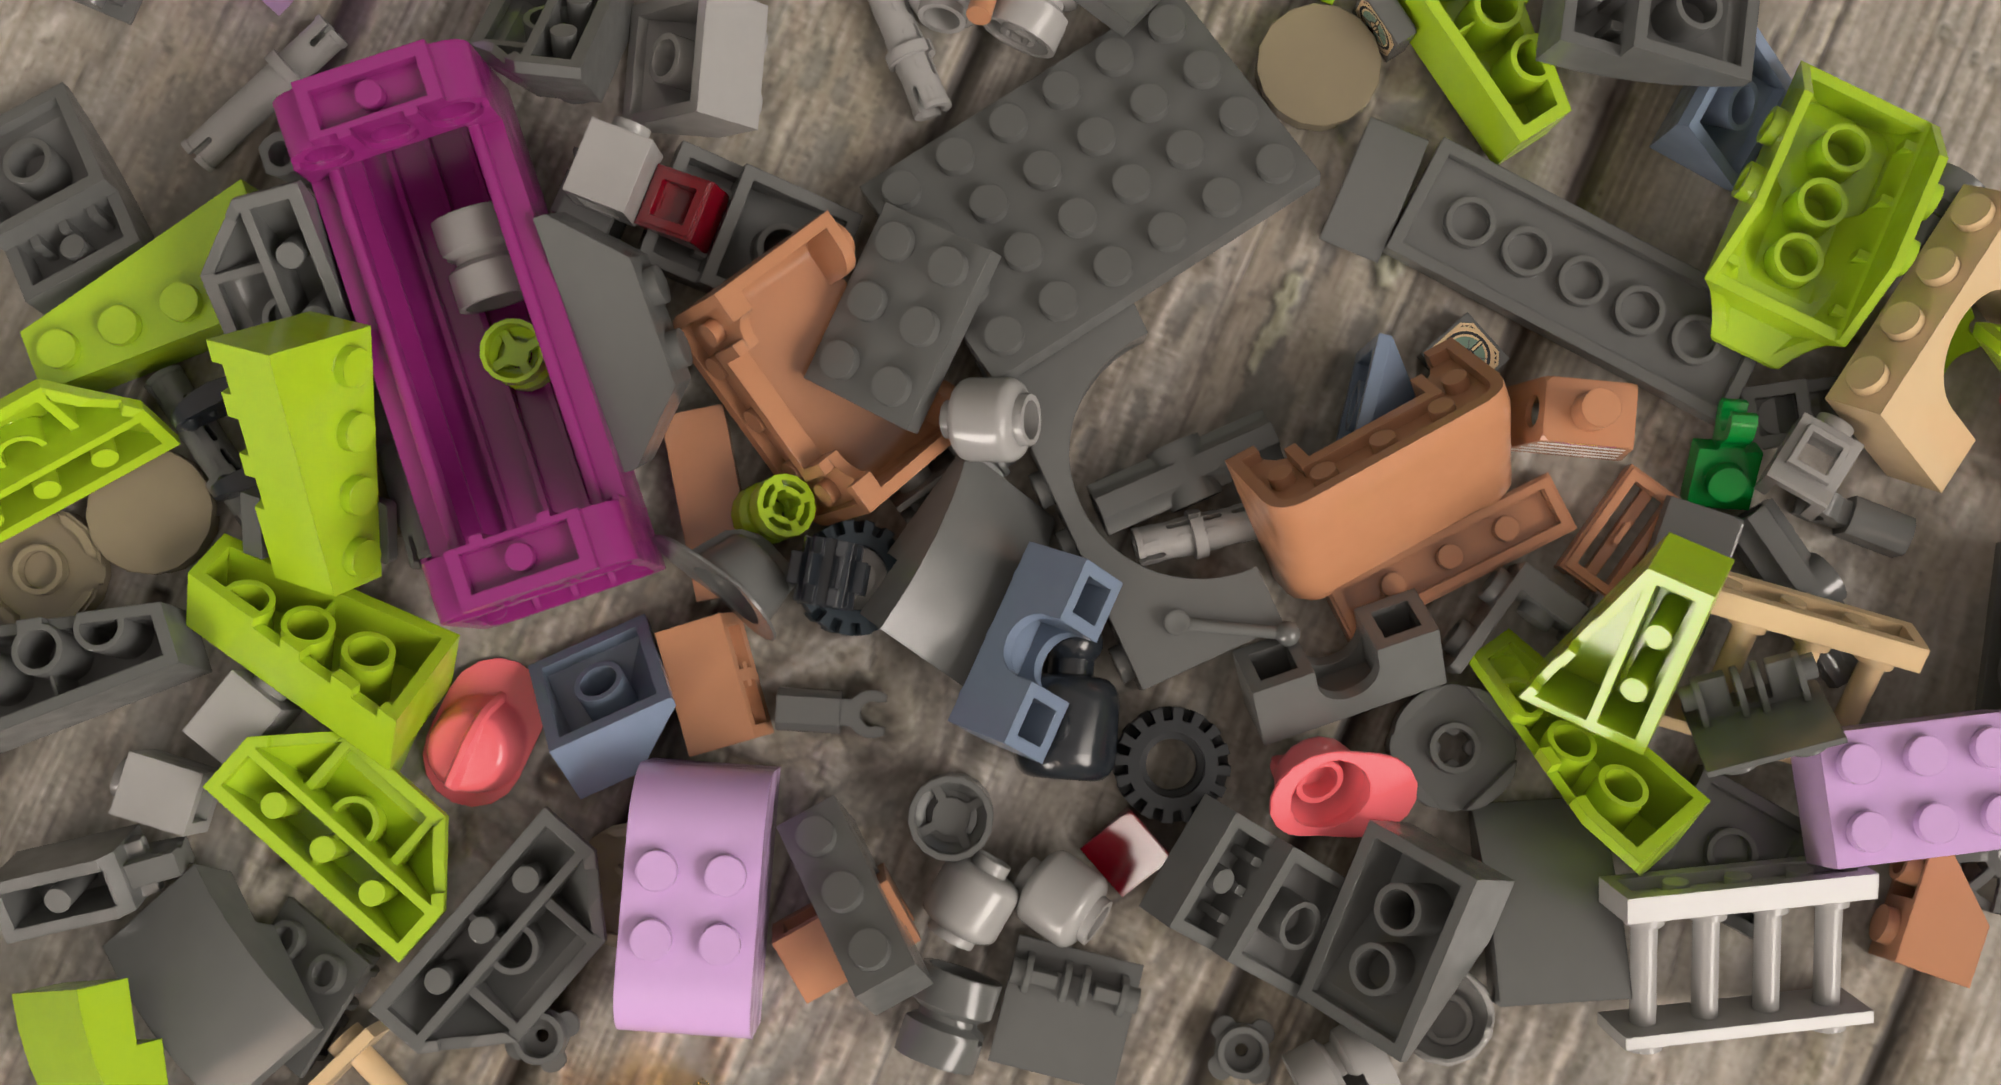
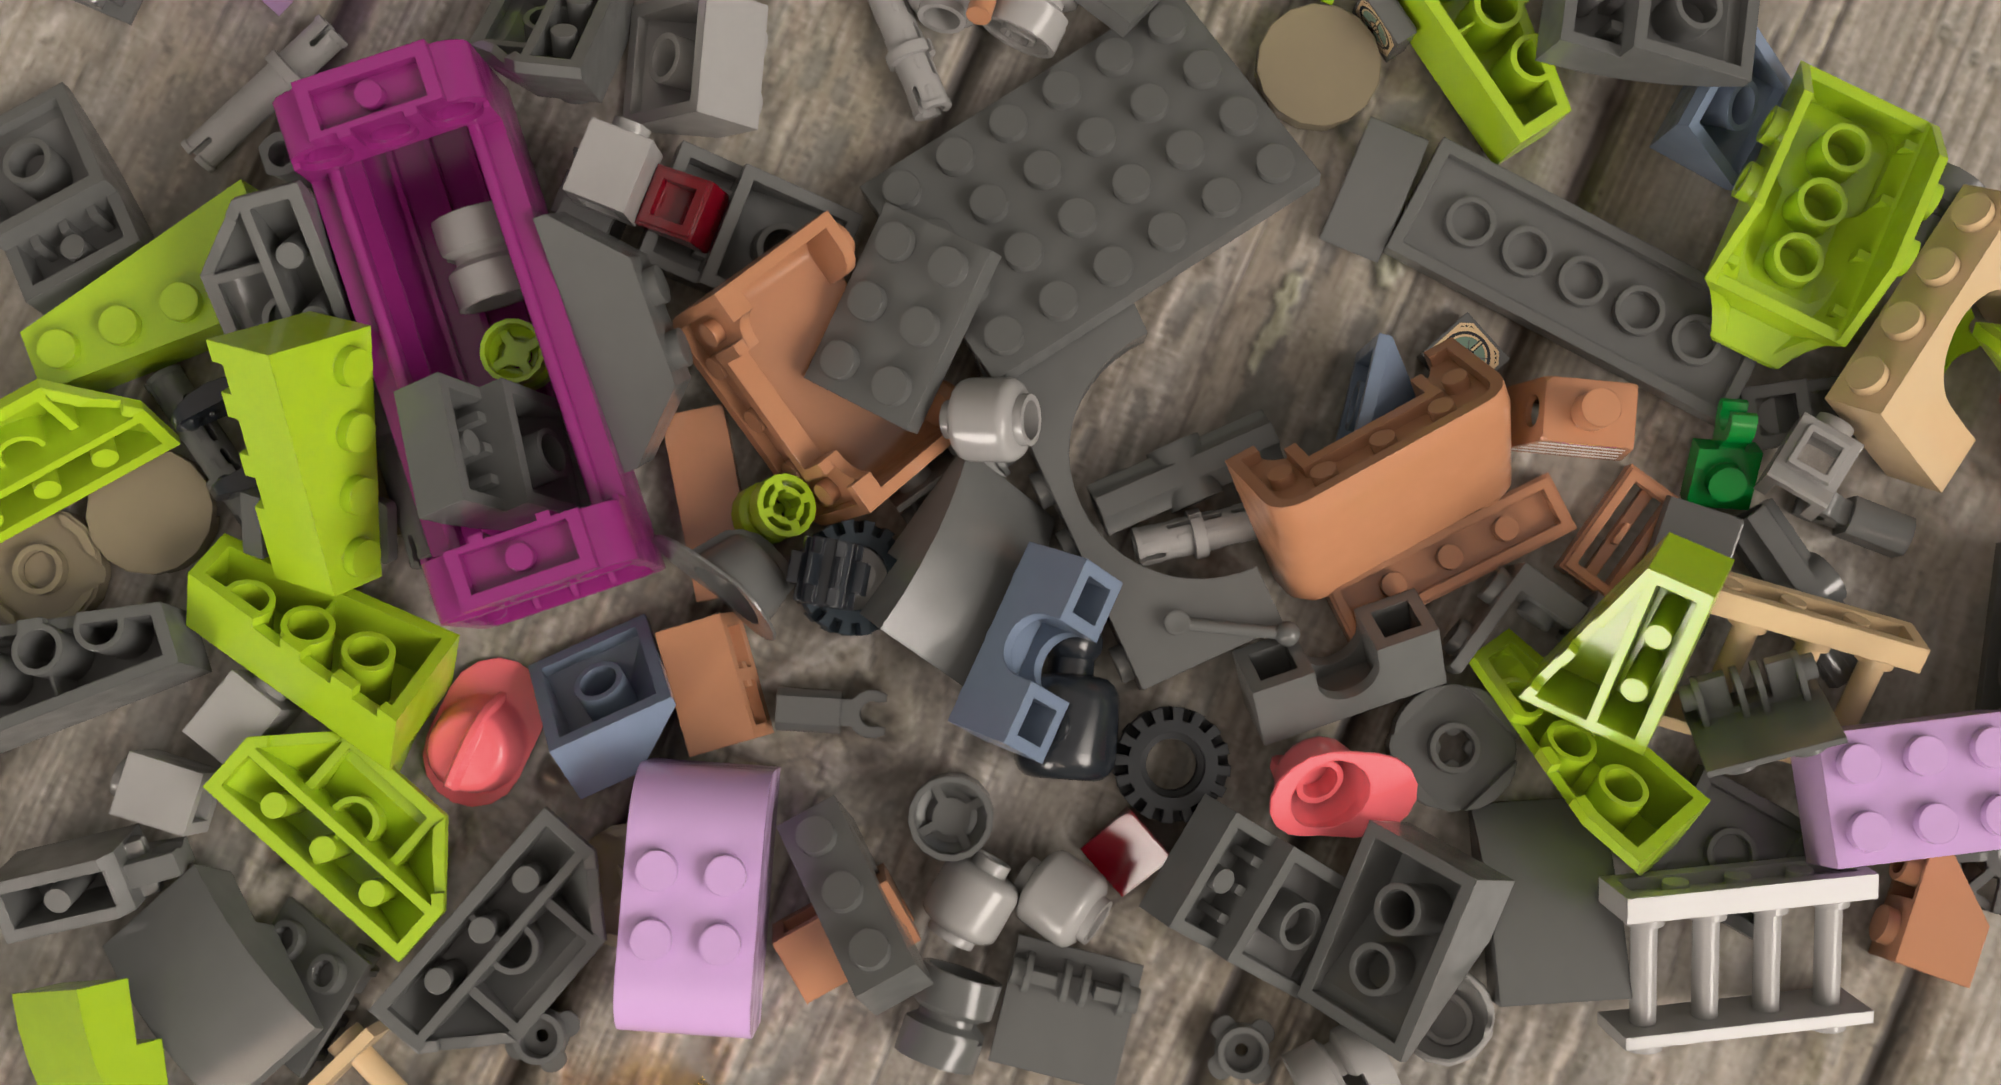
(487, 453): none -> dark grey slope

